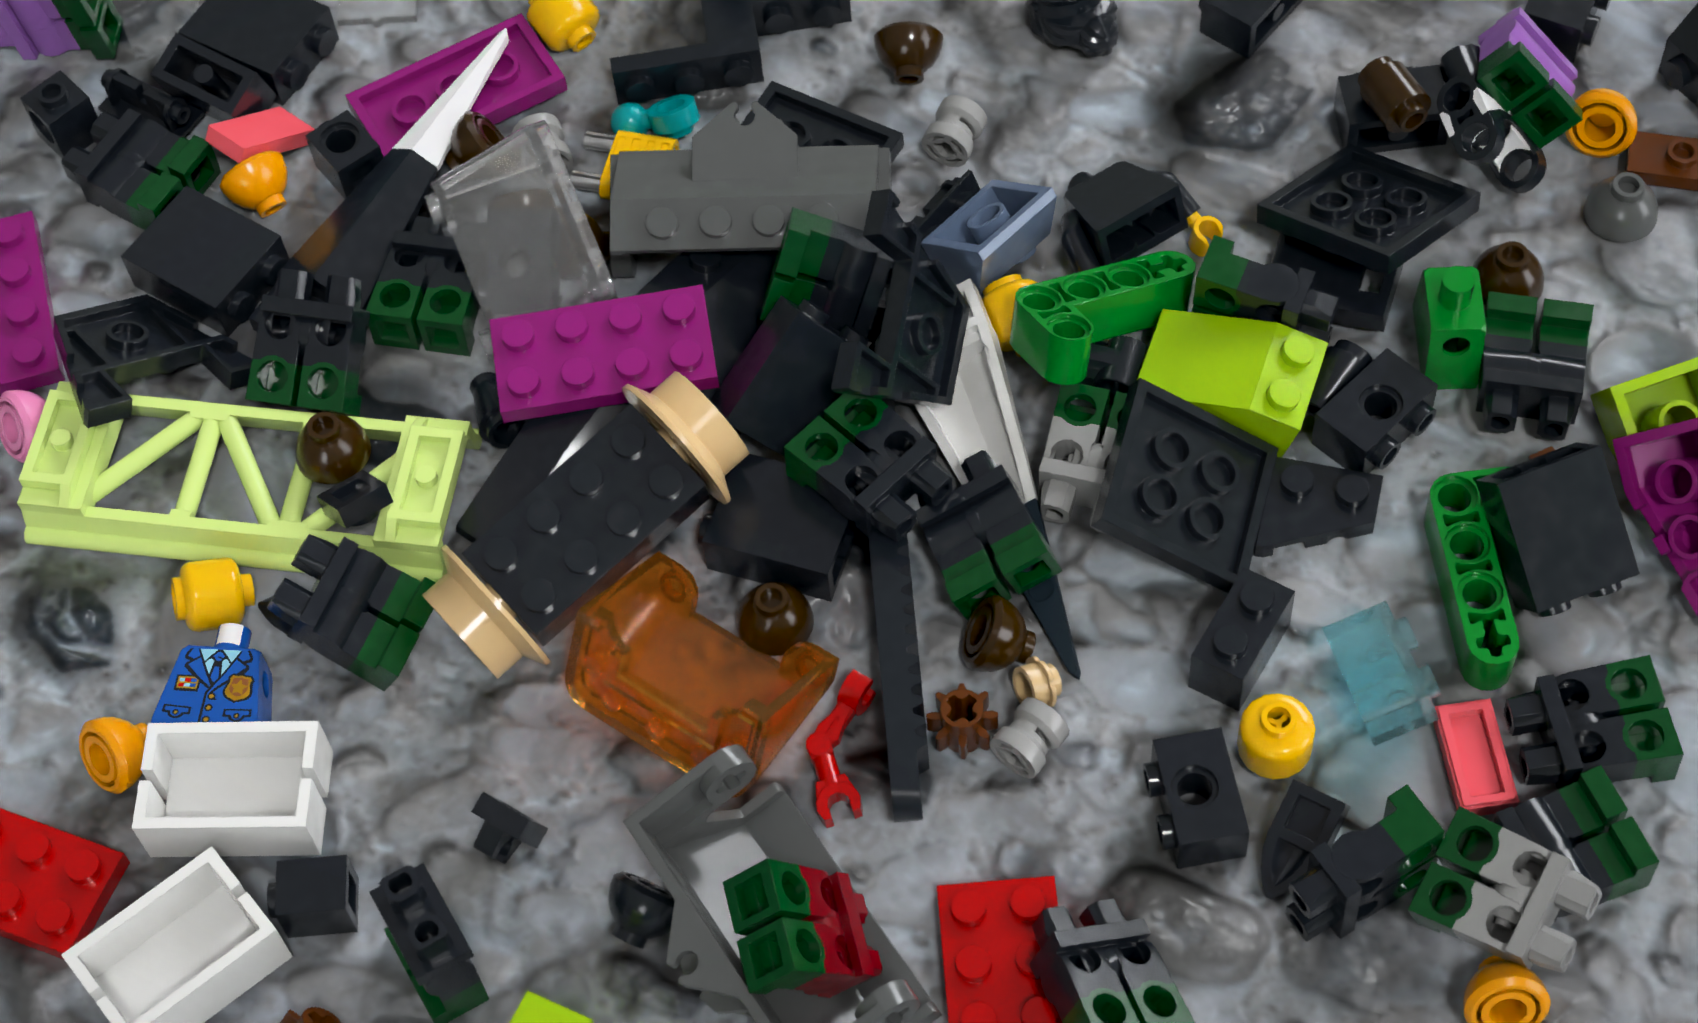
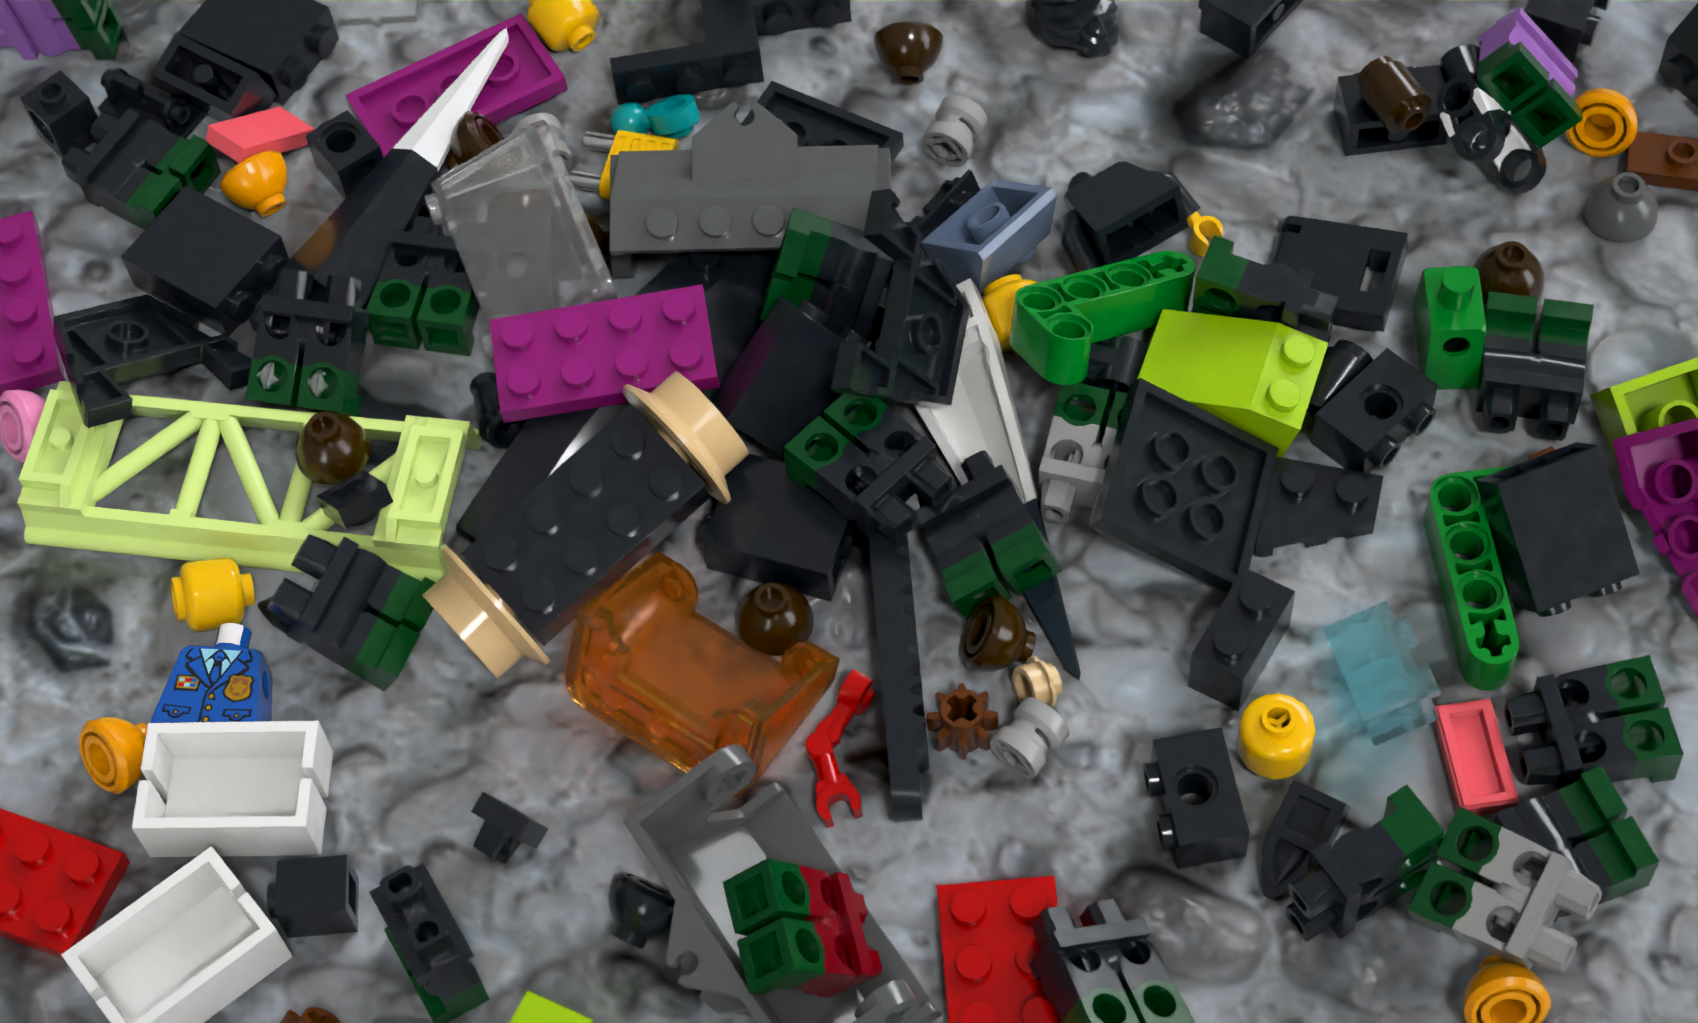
(1368, 208): black plate -> none

